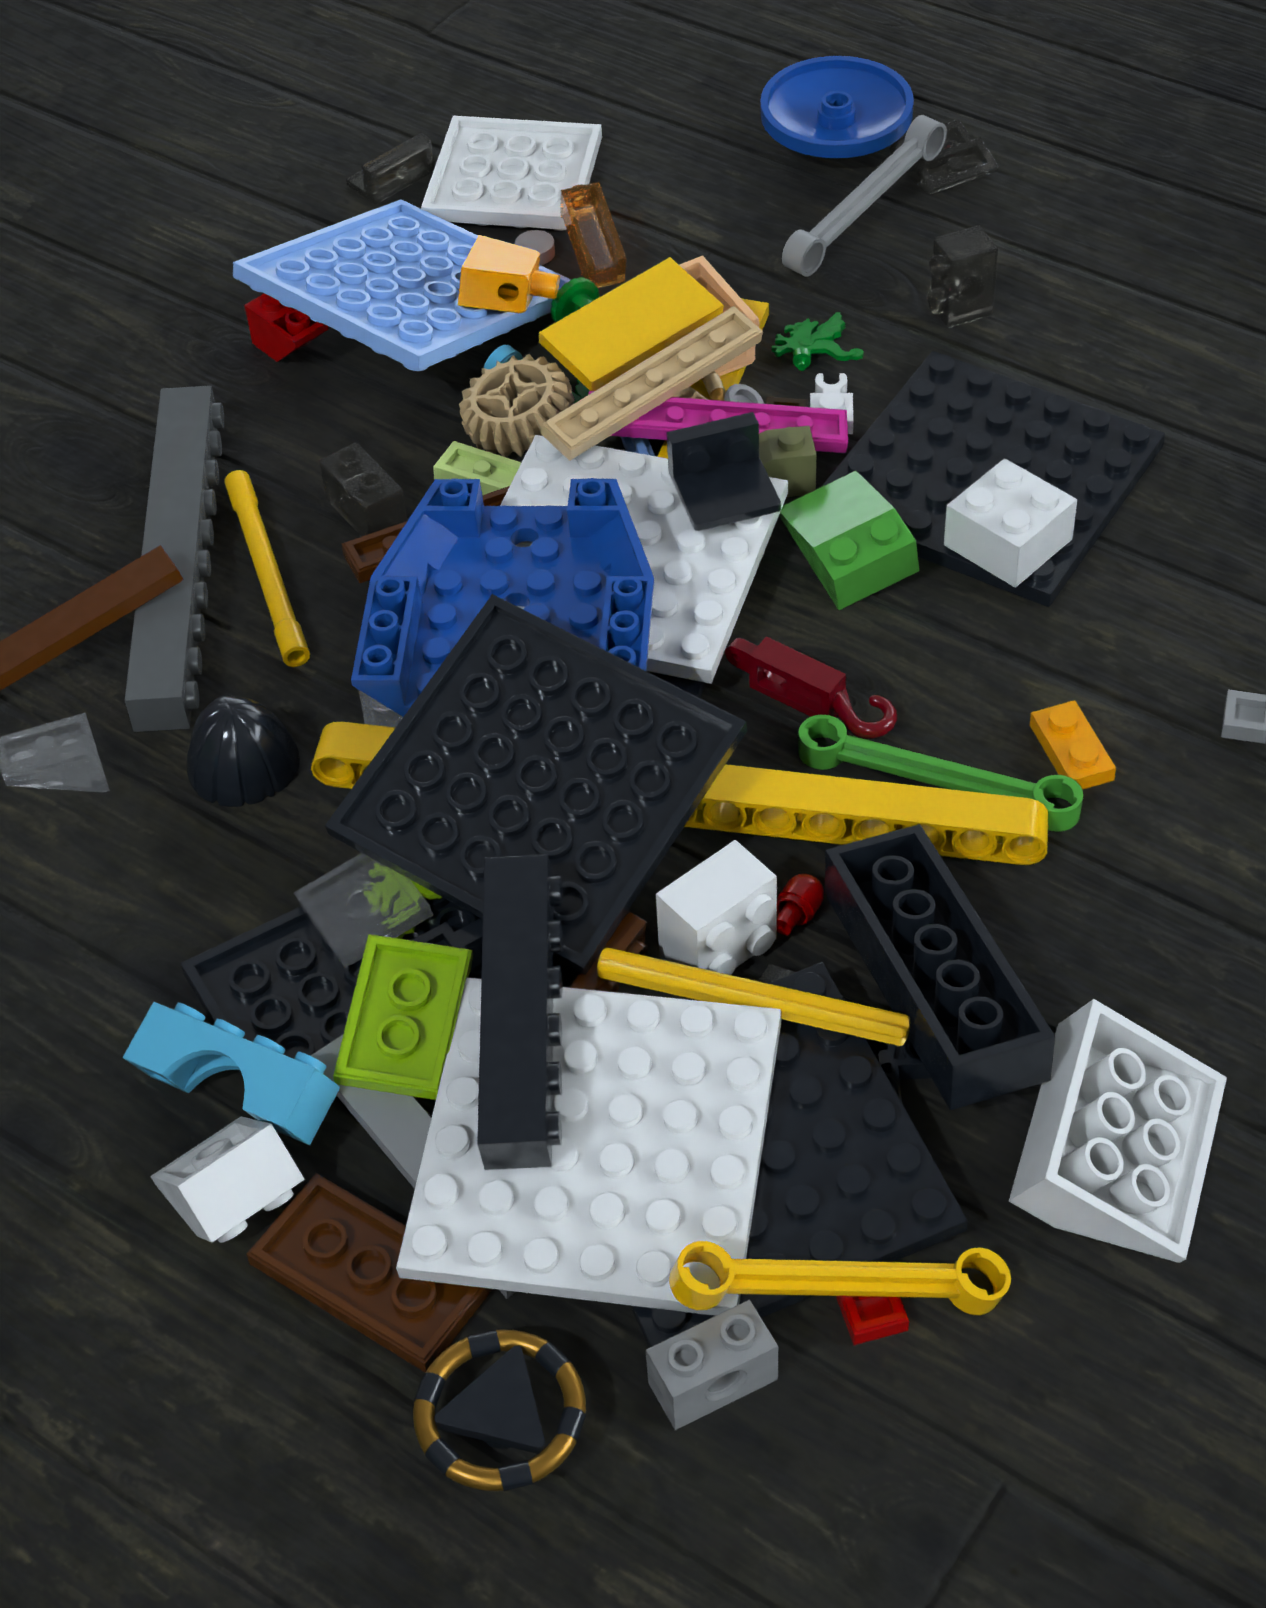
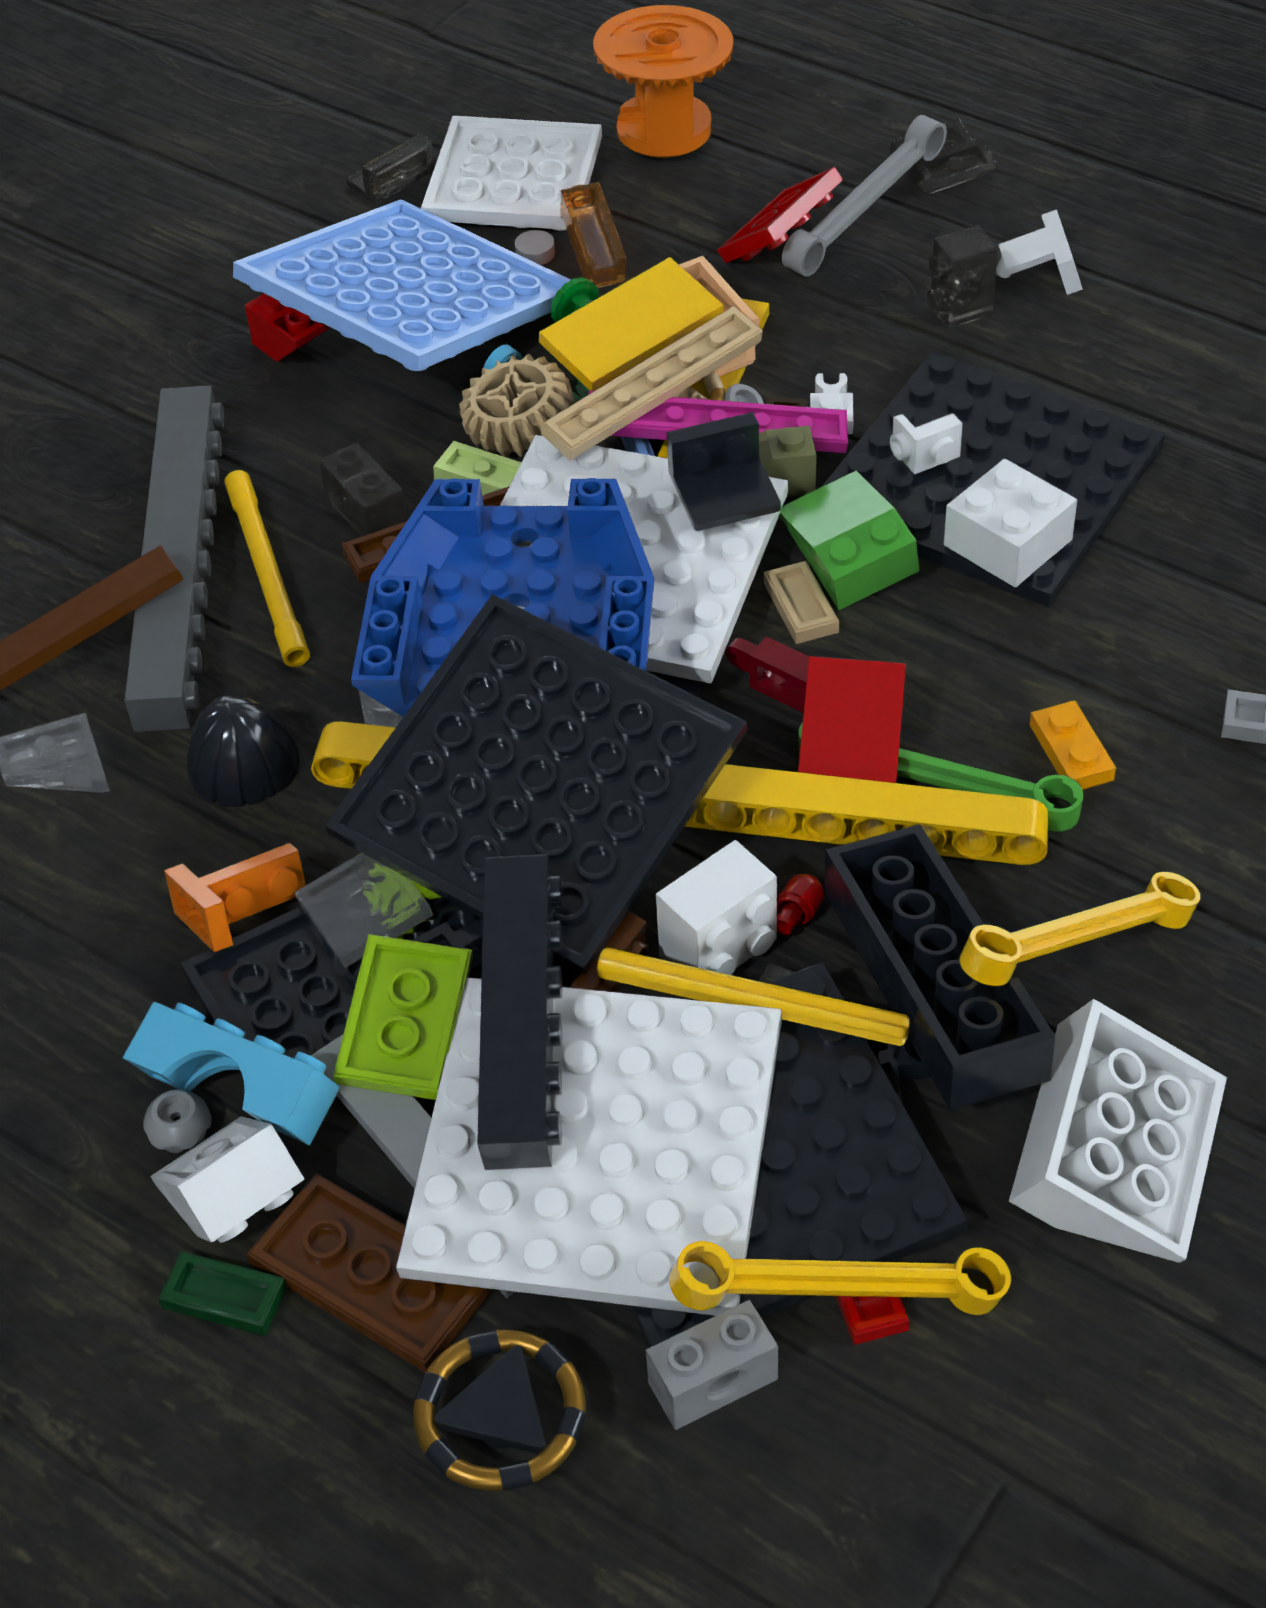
(178, 1134): none -> light grey plate
(222, 1293): none -> dark green tile
(233, 892): none -> orange bracket
(503, 277): light orange torso -> none
(663, 55): none -> orange piece
(783, 213): none -> red plate
(801, 602): none -> tan tile
(806, 341): green piece -> none
(836, 107): blue dish -> none
(852, 719): none -> red tile
(926, 444): none -> white bracket
(994, 952): none -> yellow piece
(1039, 248): none -> white piece

